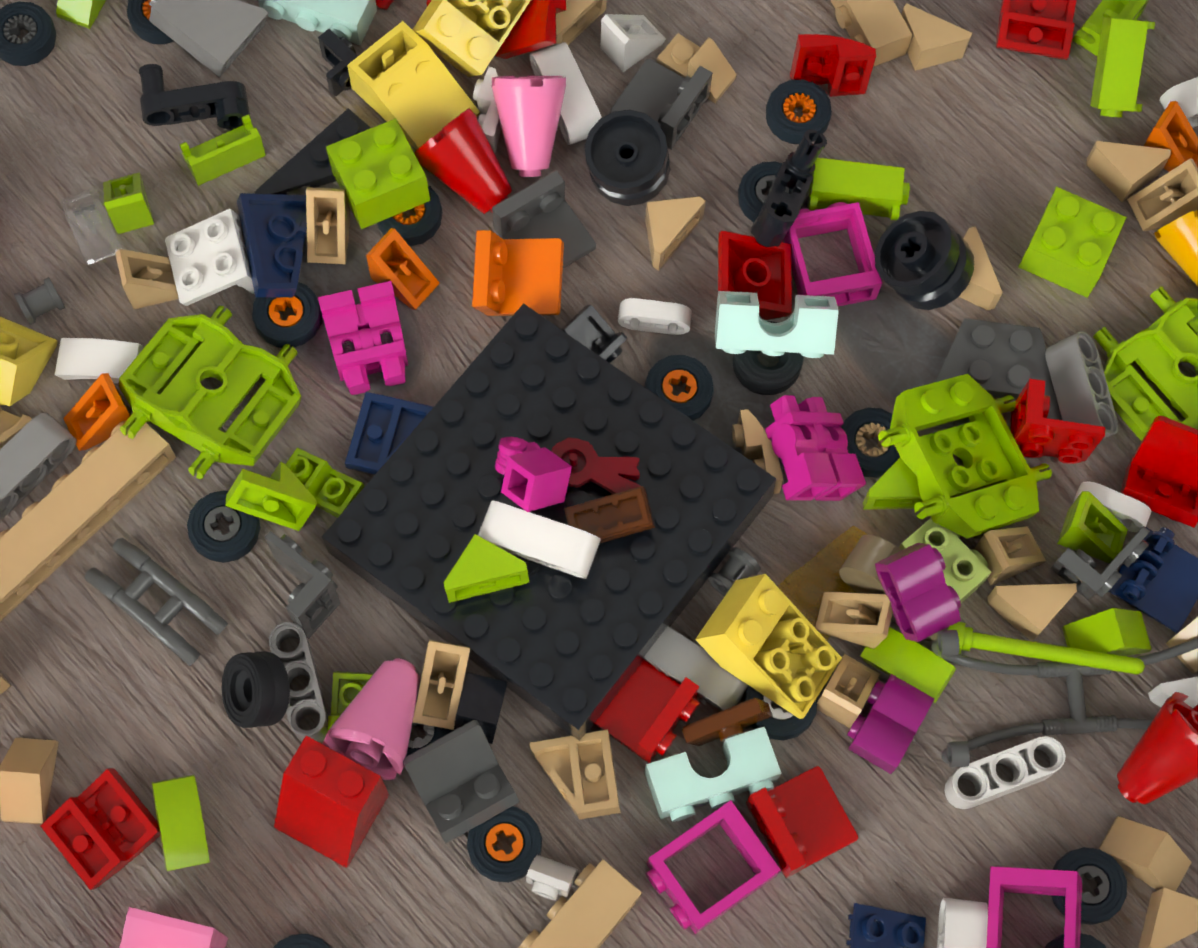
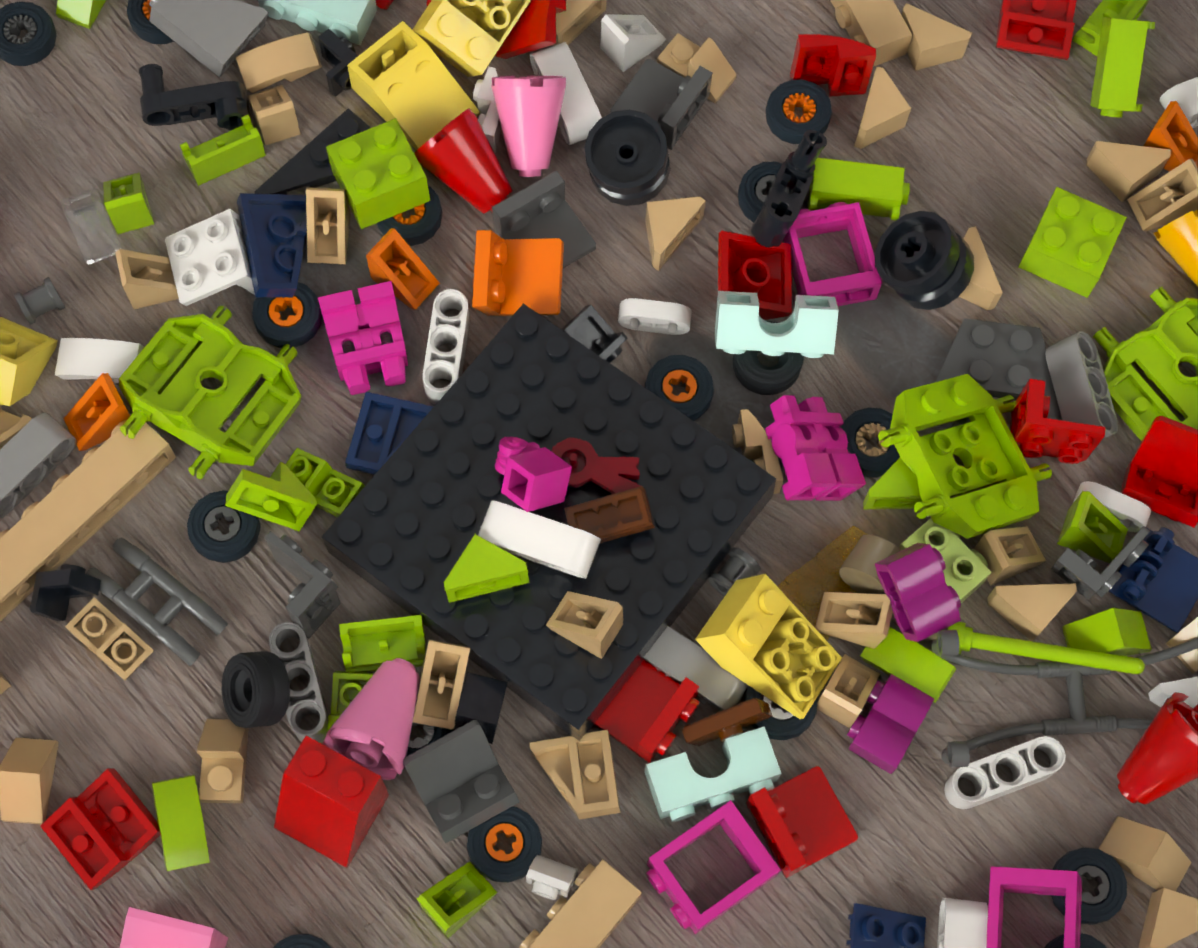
(56, 587): none -> black bracket
(109, 639): none -> tan slope
(223, 761): none -> tan slope
(274, 114): none -> tan slope
(278, 60): none -> tan slope
(376, 641): none -> lime hinge
(444, 331): none -> white beam
(456, 898): none -> lime slope
(587, 621): none -> tan slope
(884, 110): none -> tan slope

